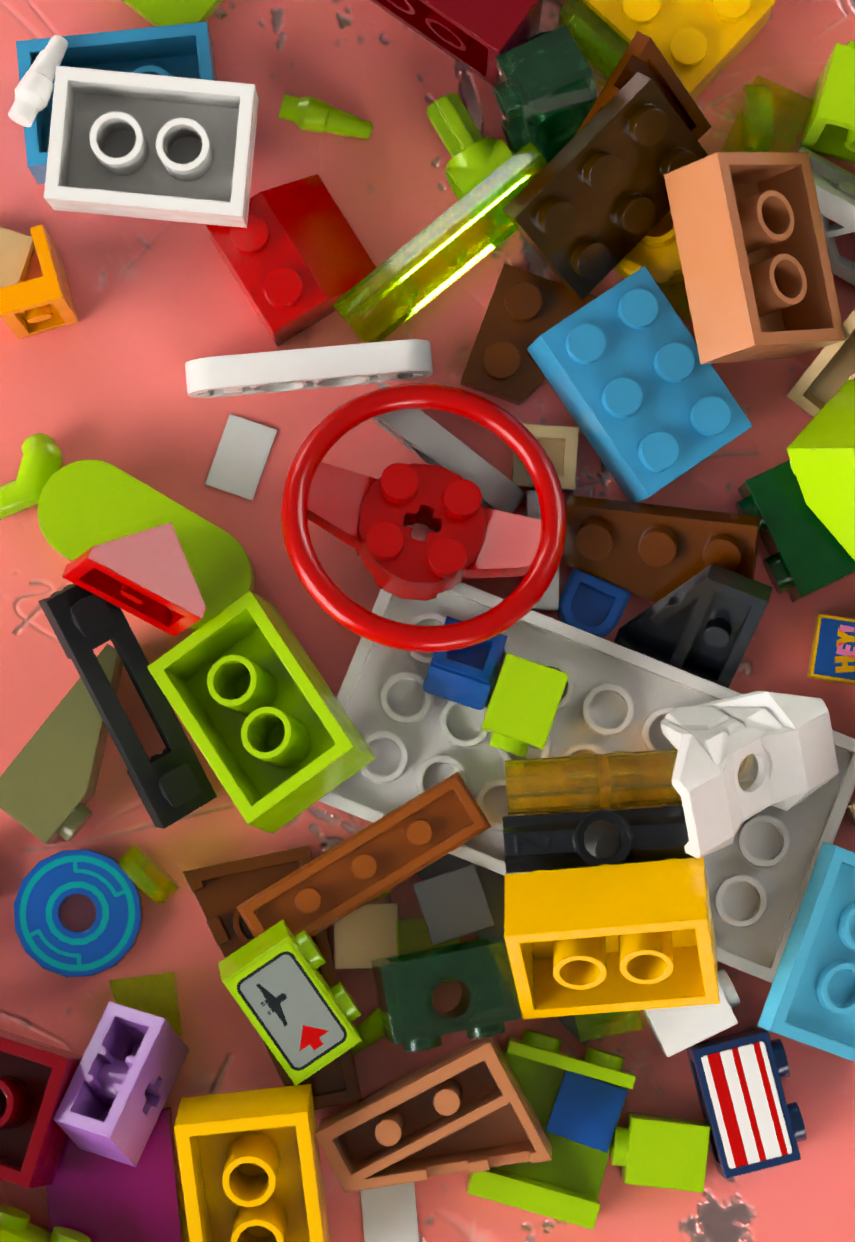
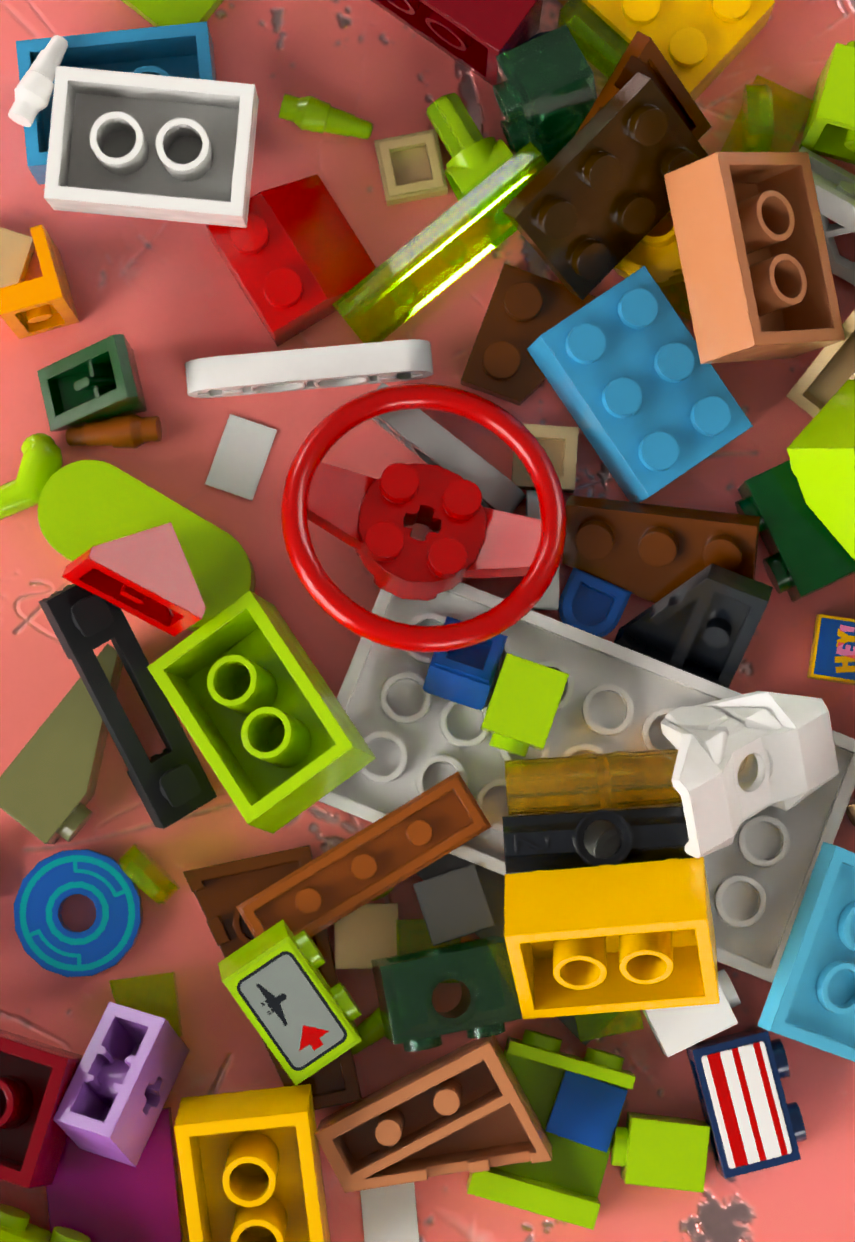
(92, 385): none -> dark green slope
(118, 431): none -> dark orange piece
(411, 167): none -> tan tile

